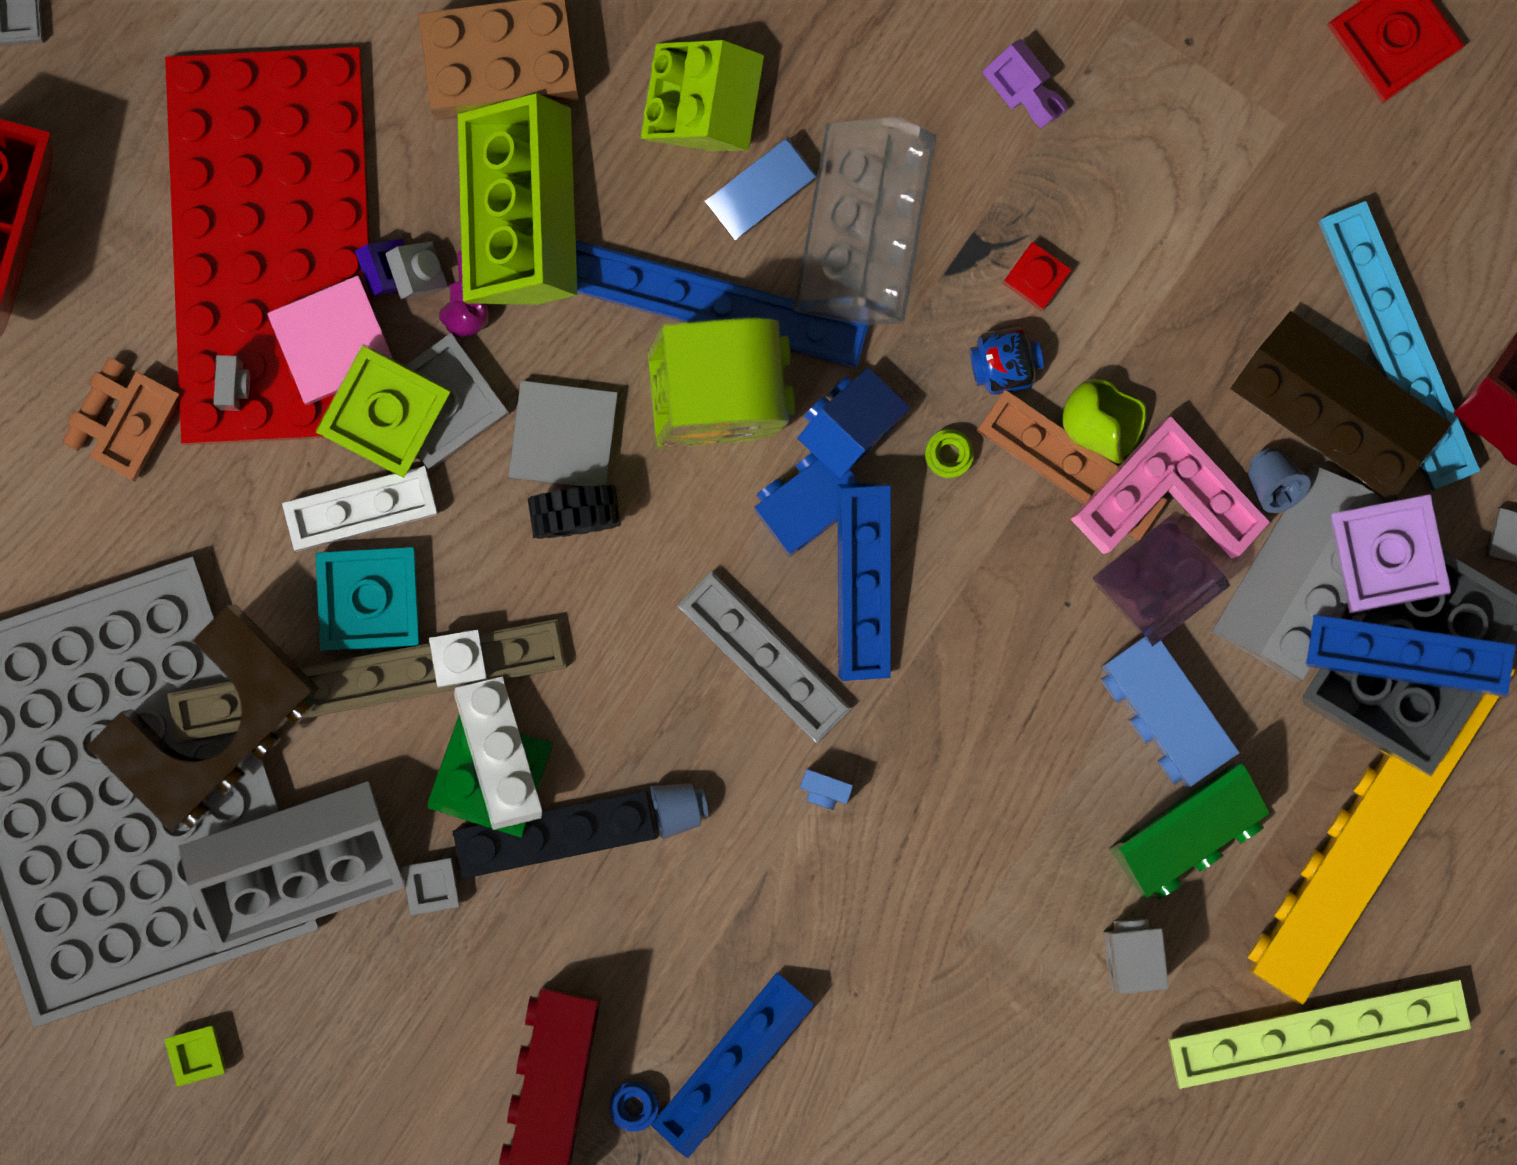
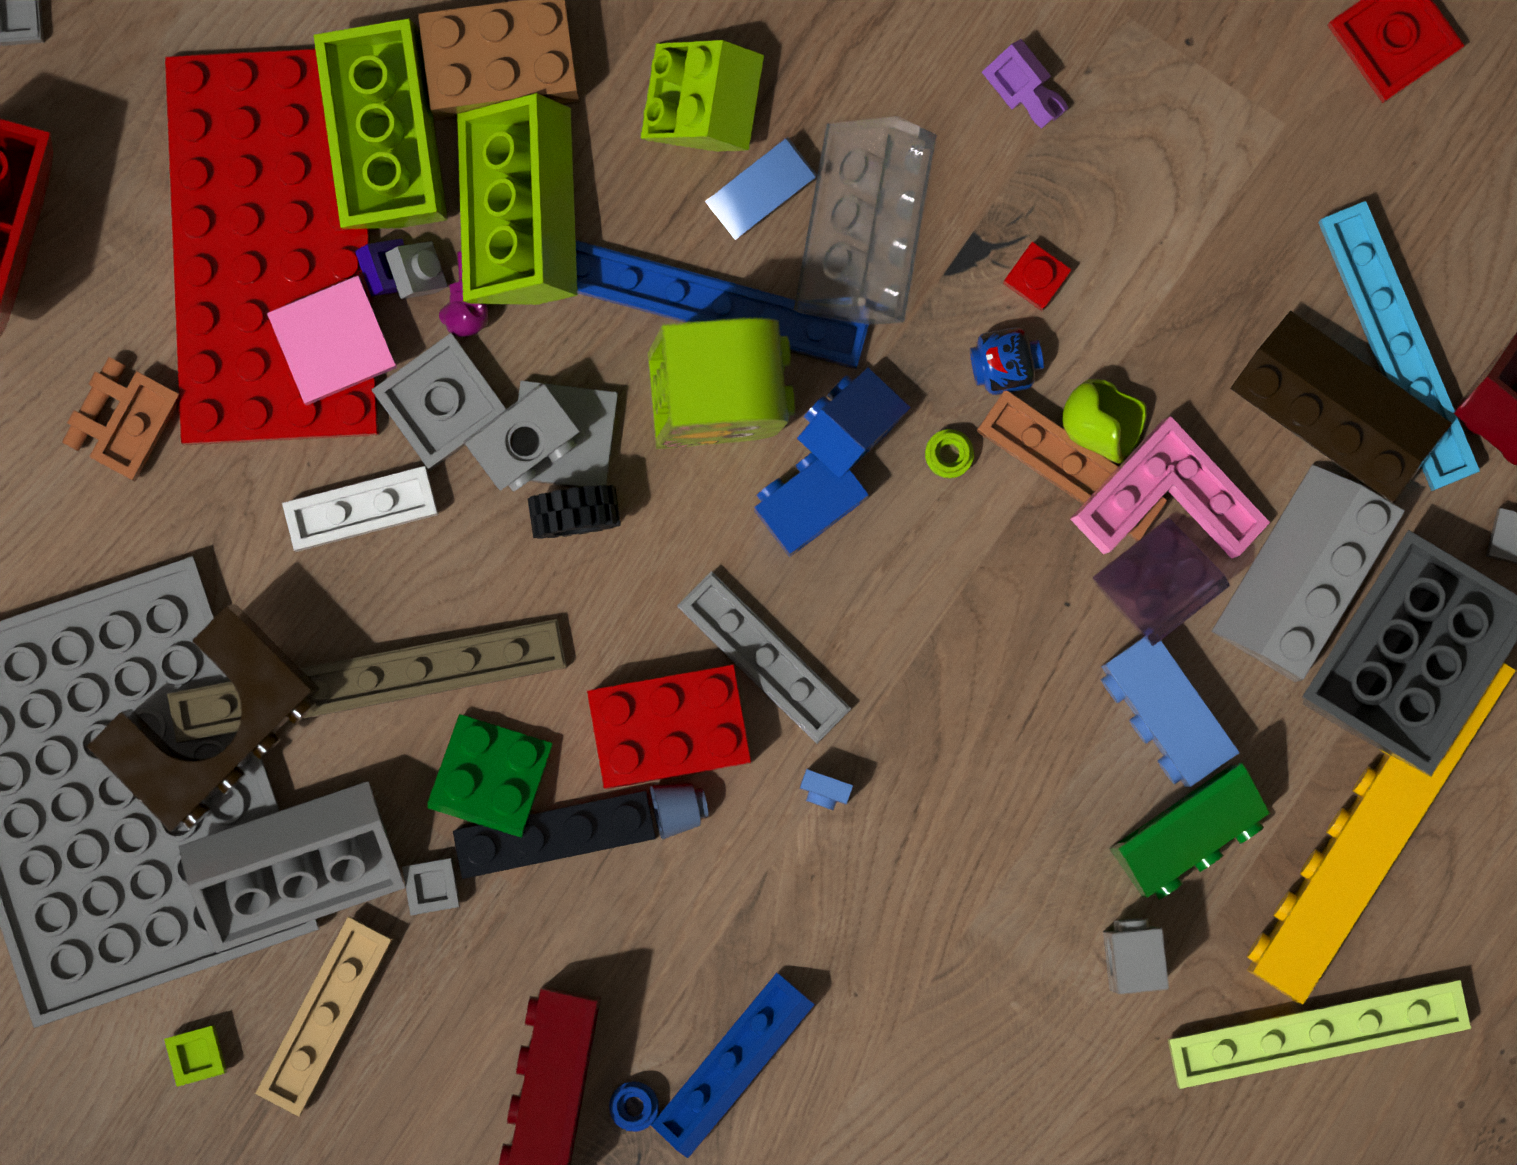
(231, 383): light grey plate -> none
(324, 1016): none -> tan plate
(367, 599): teal plate -> none
(380, 126): none -> lime slope
(383, 410): lime plate -> none
(457, 658): white plate -> none
(497, 753): white plate -> none
(534, 410): none -> light grey brick
(668, 727): none -> red brick
(864, 581): blue plate -> none
(1277, 480): sand blue hat -> none
(1390, 553): lavender plate -> none
(1410, 655): blue plate -> none

